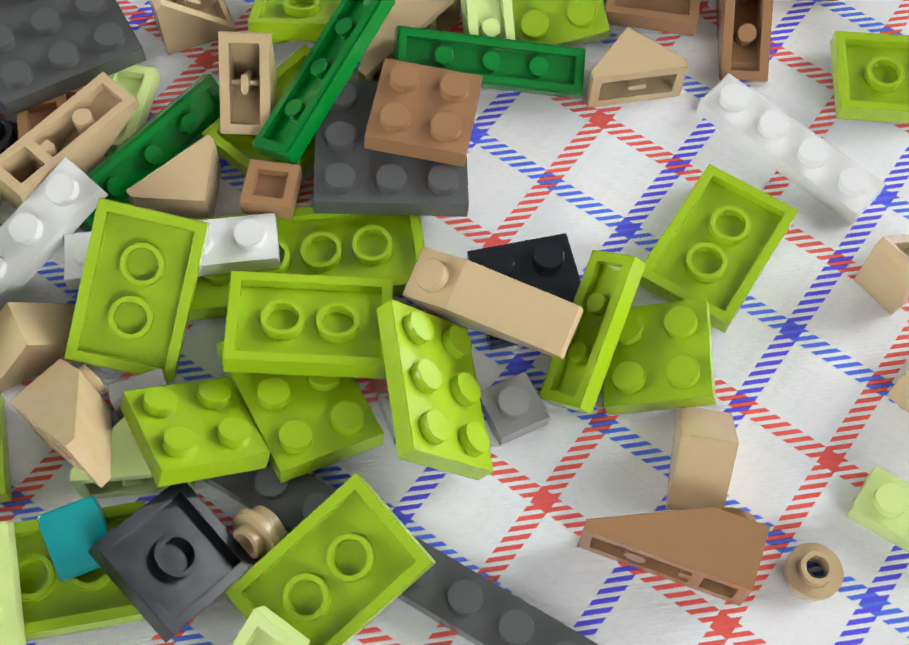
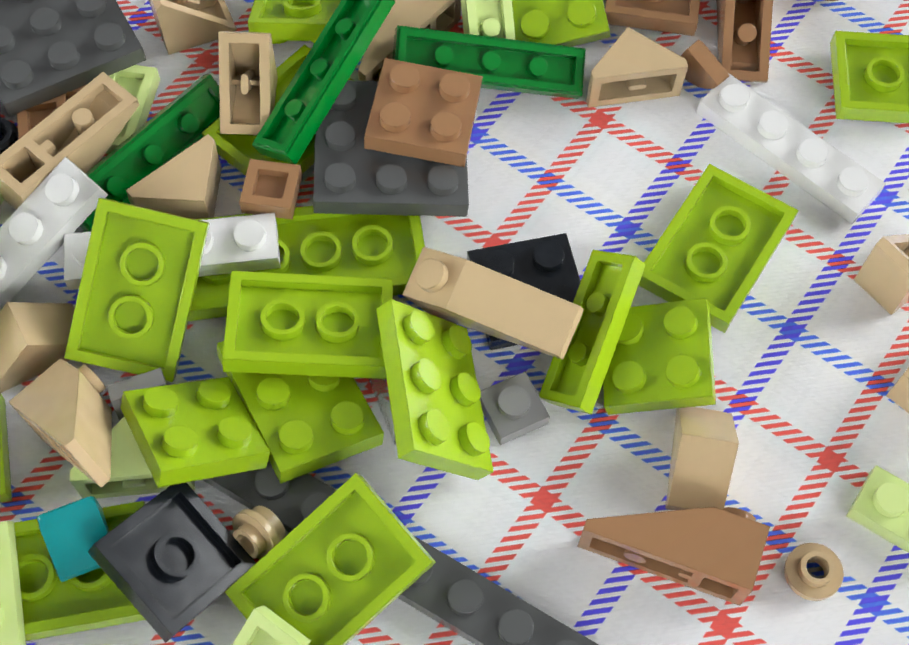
(703, 67): none -> medium nougat tile

